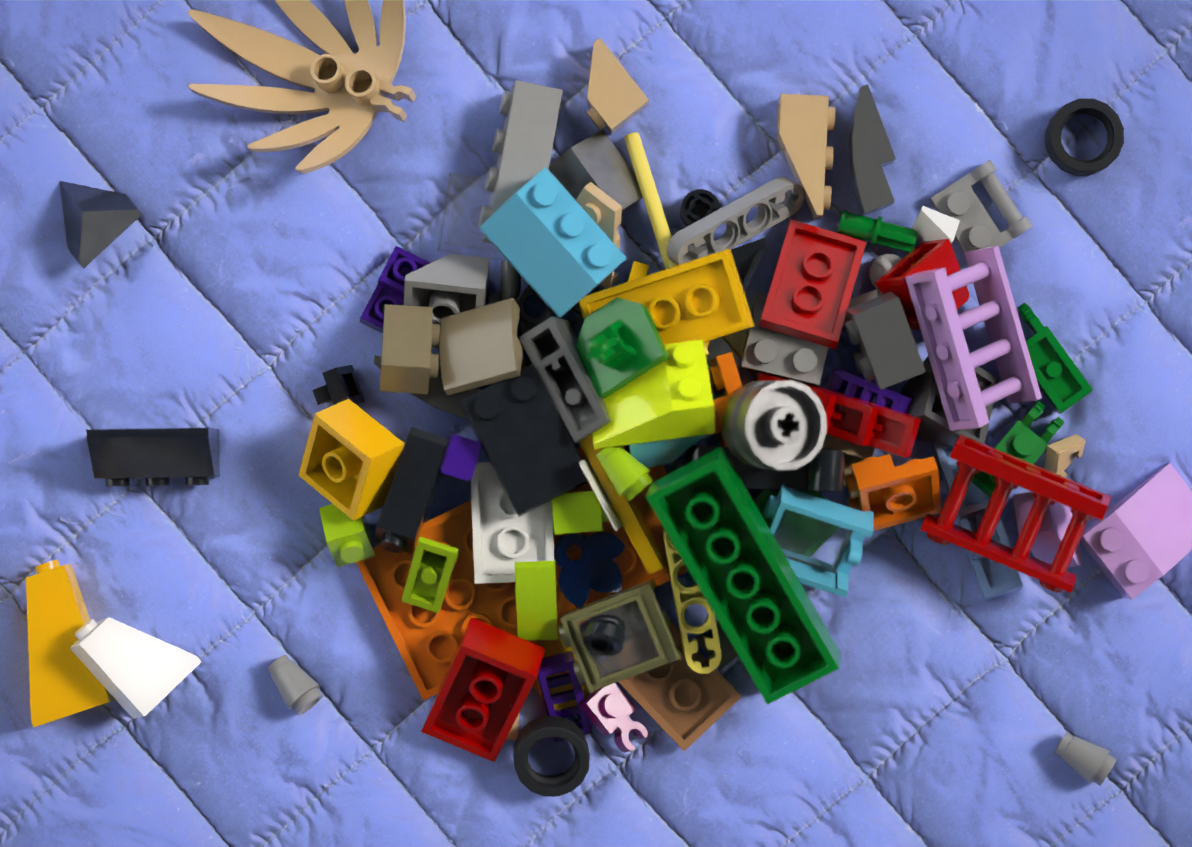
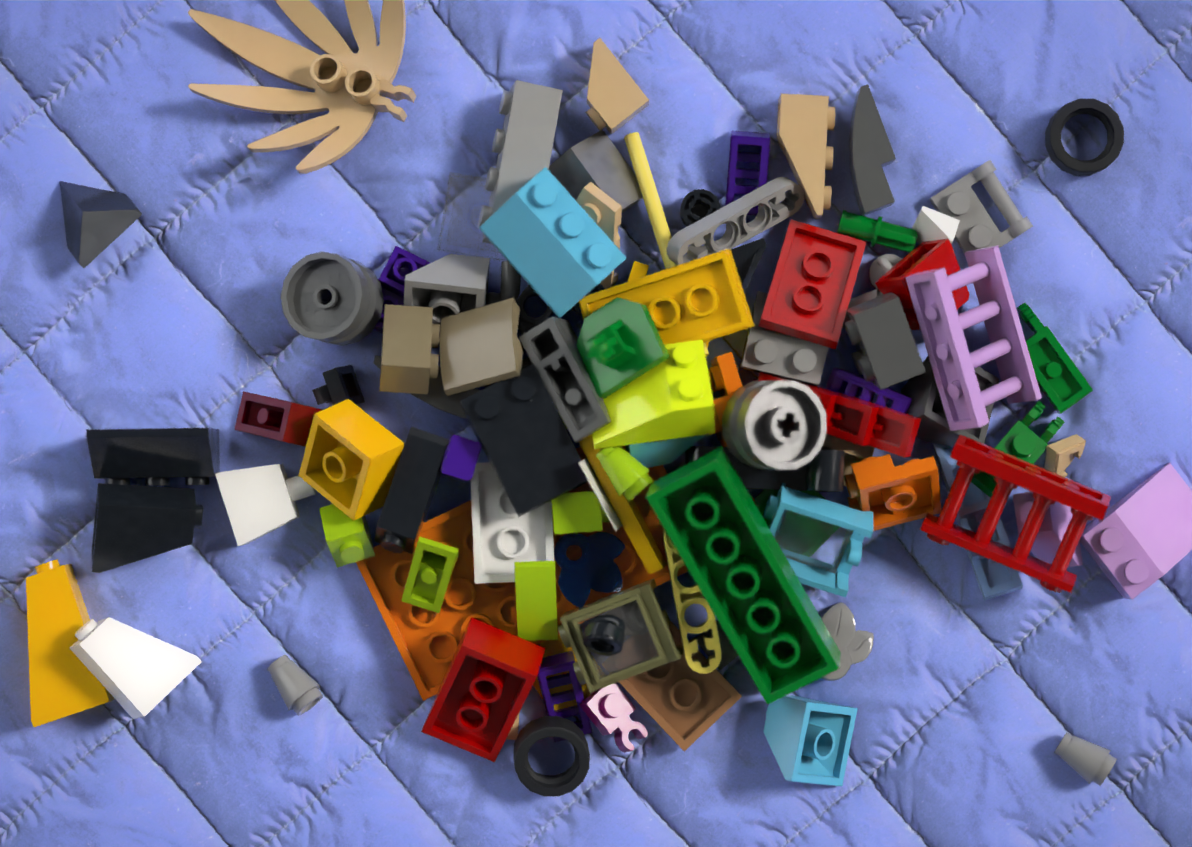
(141, 523): none -> black slope
(260, 499): none -> white torso
(275, 418): none -> dark red slope
(332, 298): none -> dark grey wheel
(750, 139): none -> dark purple slope
(810, 738): none -> medium azure slope
(853, 644): none -> light grey plate

